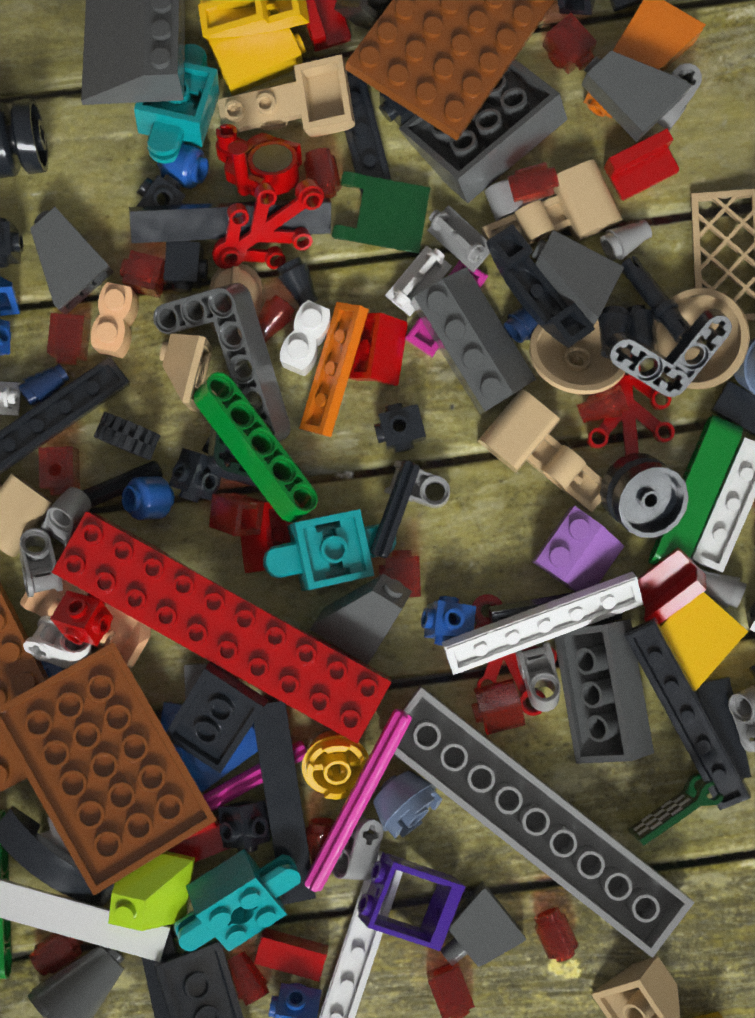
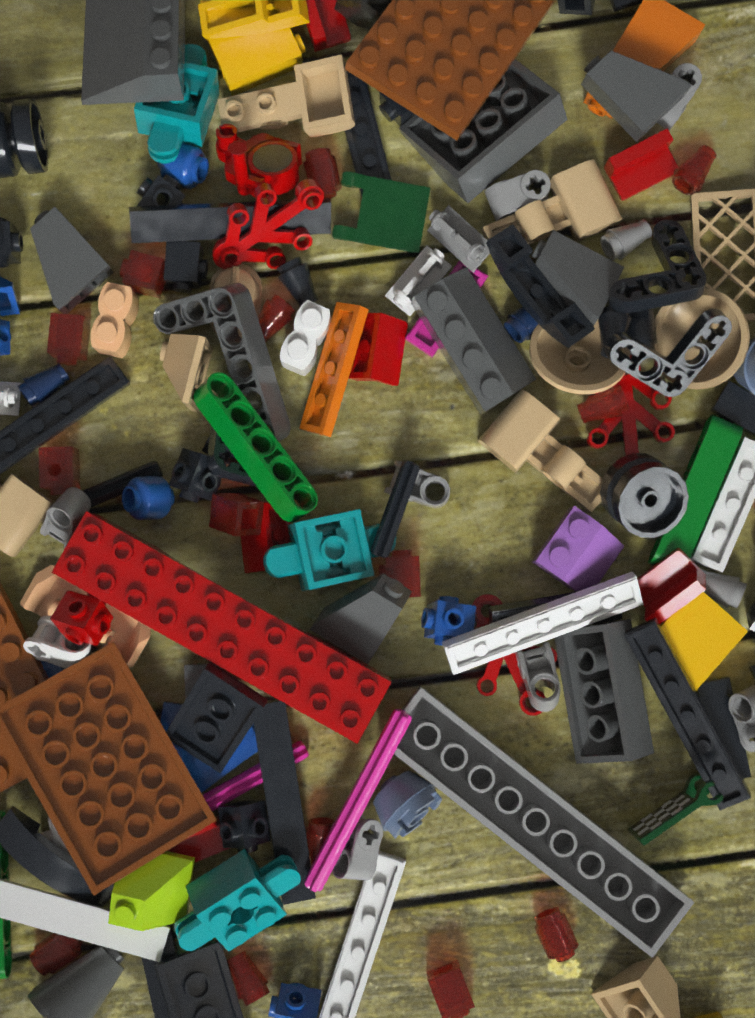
(38, 566): light grey piece -> none
(127, 435): black tyre -> none
(291, 954): red panel -> none
(333, 764): yellow cone -> none
(406, 416): black brick -> none
(439, 912): dark purple window -> none
(481, 929): dark grey torso -> none
(498, 707): clear red brick -> none
(533, 183): clear red brick -> none
(569, 45): clear red brick -> none
(634, 294): none -> black beam
(664, 309): black pin -> none
(693, 172): none -> clear red cone

